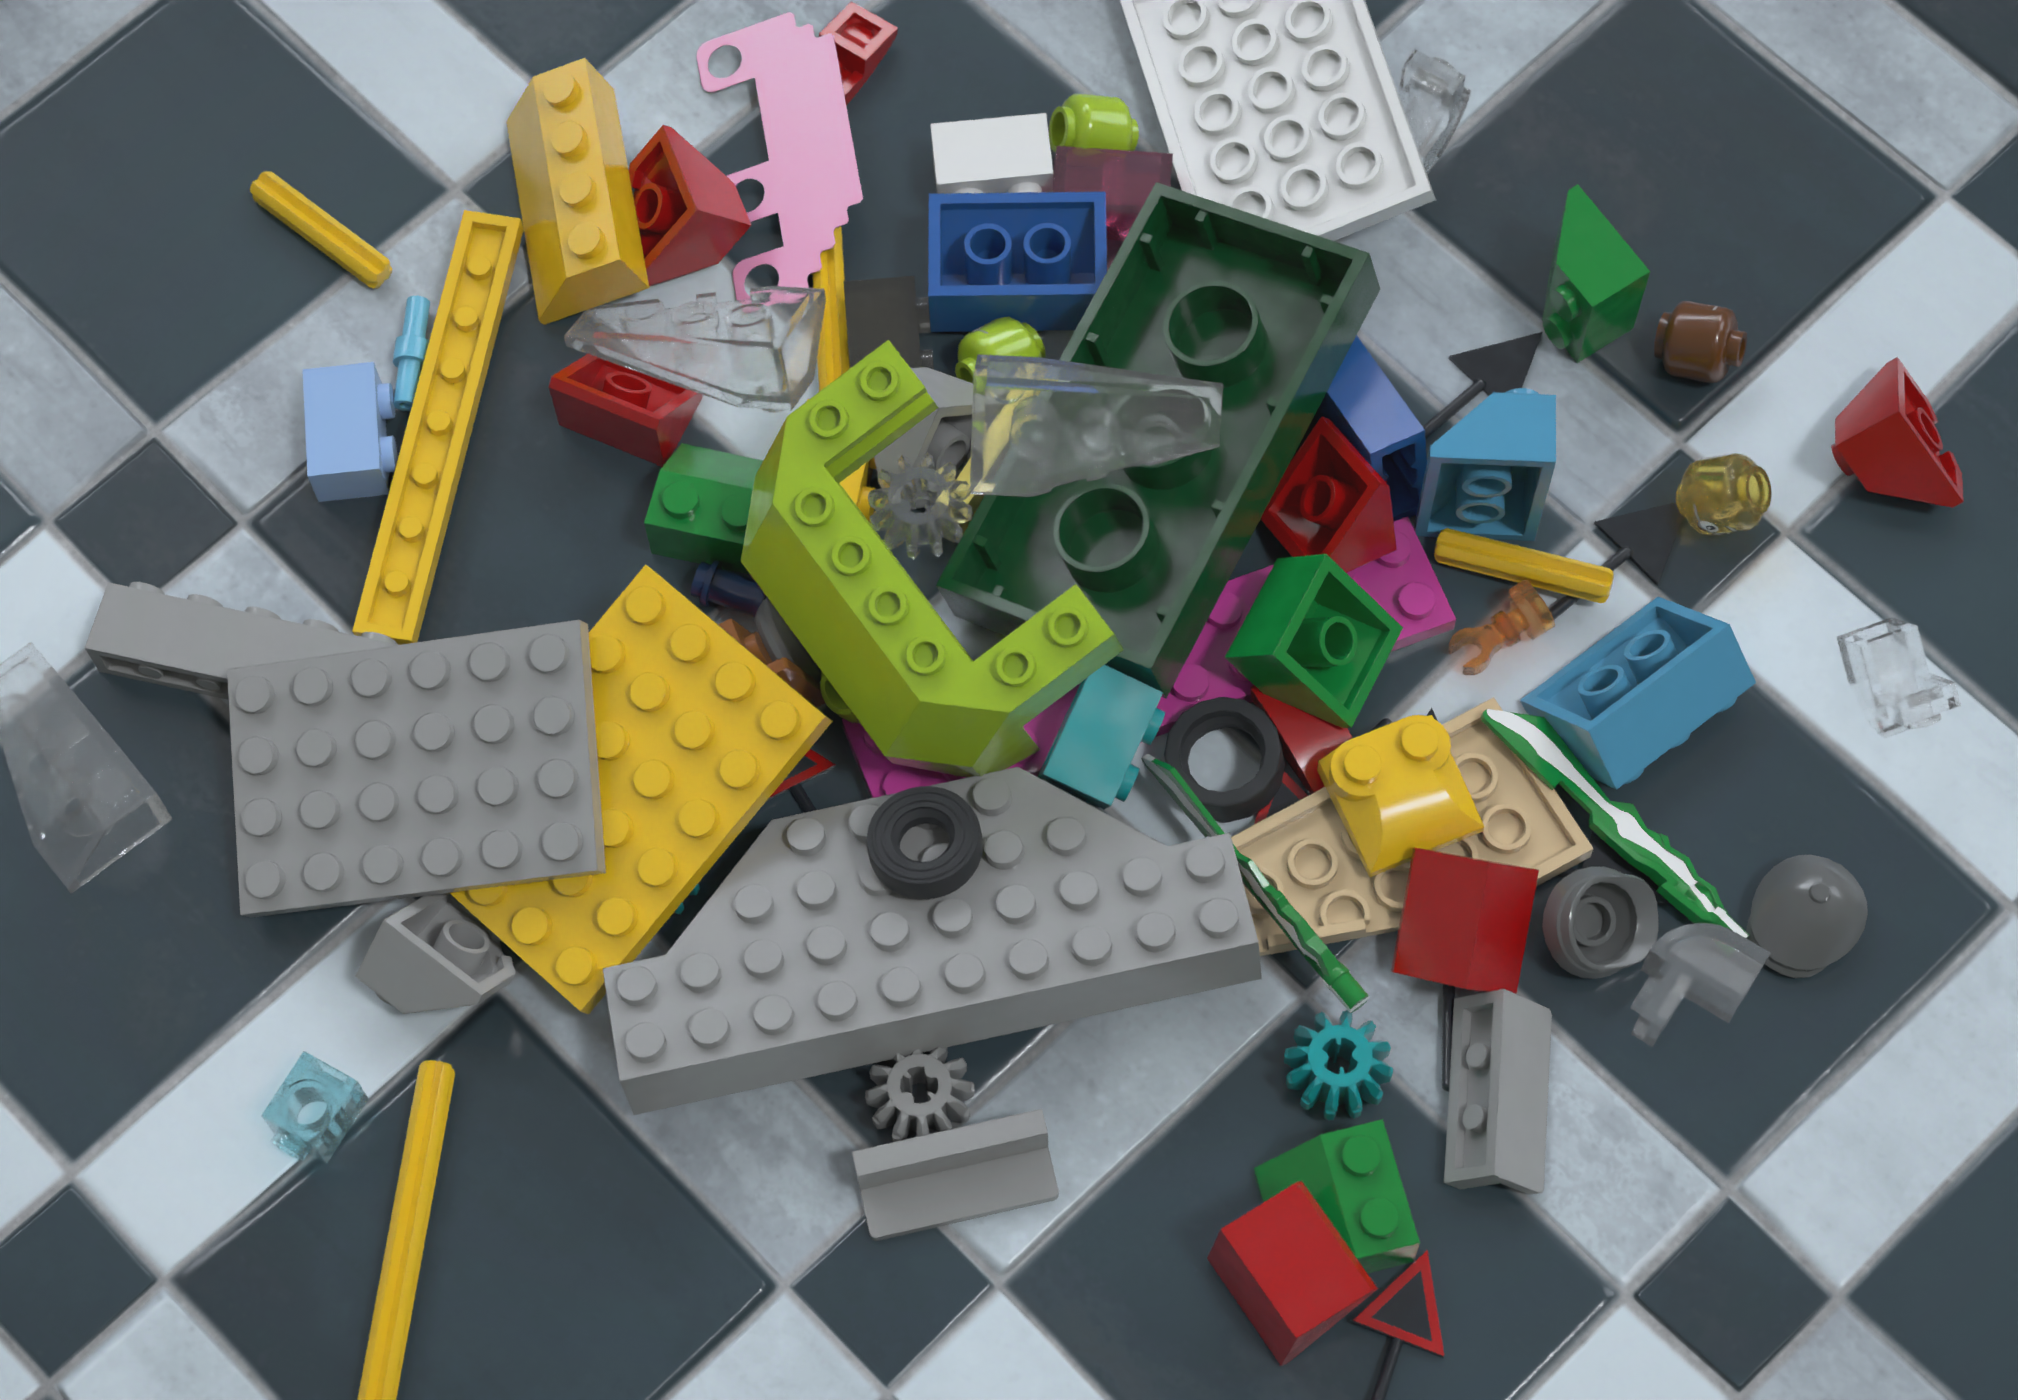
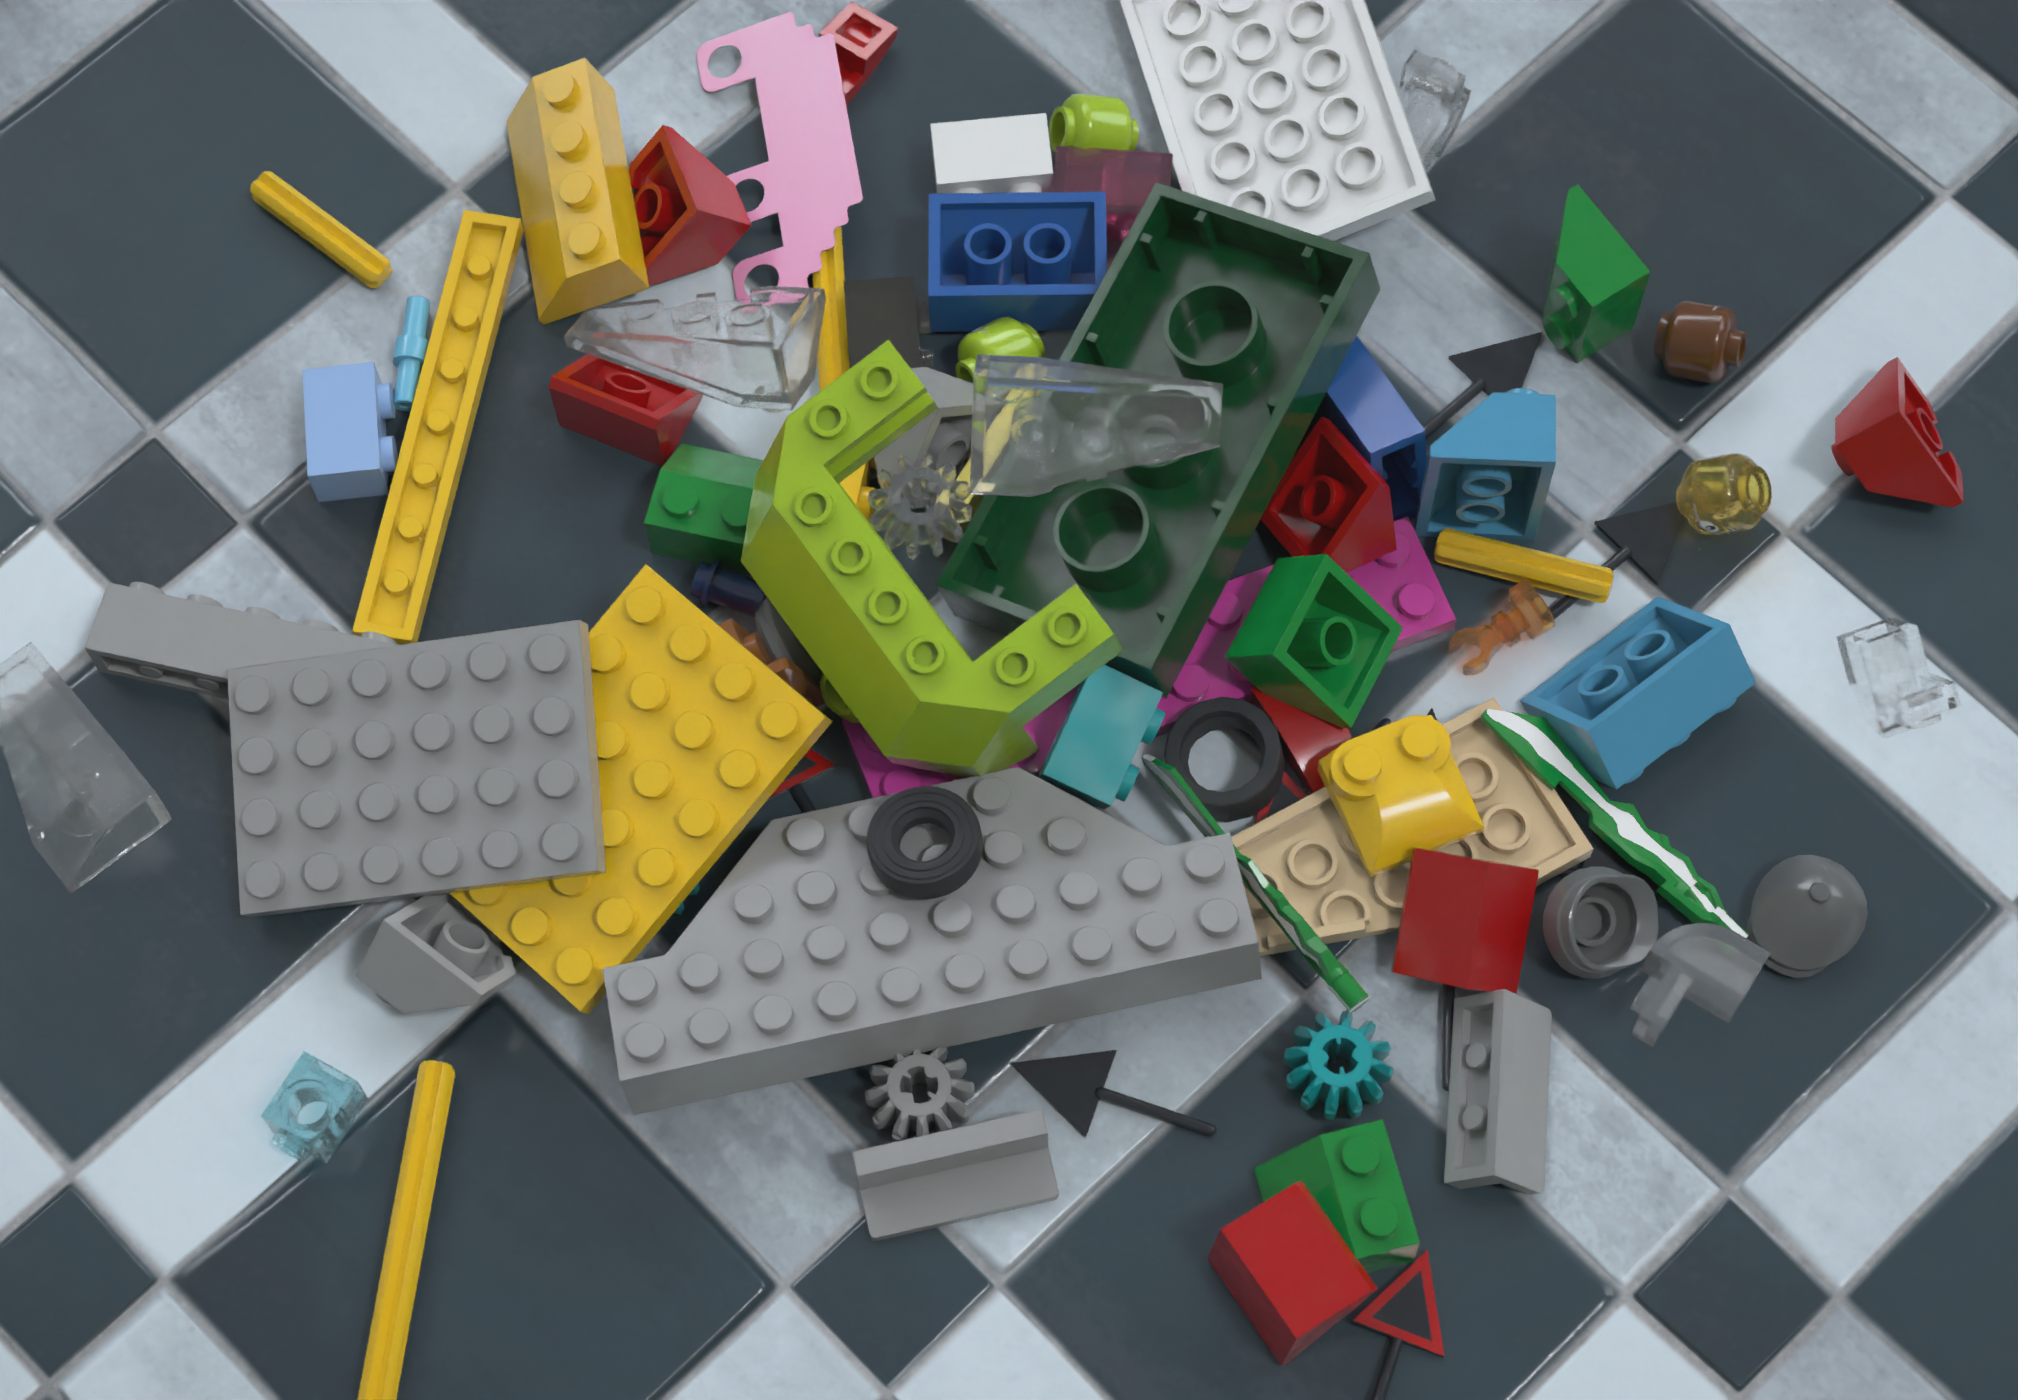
(1077, 1084): none -> black piece

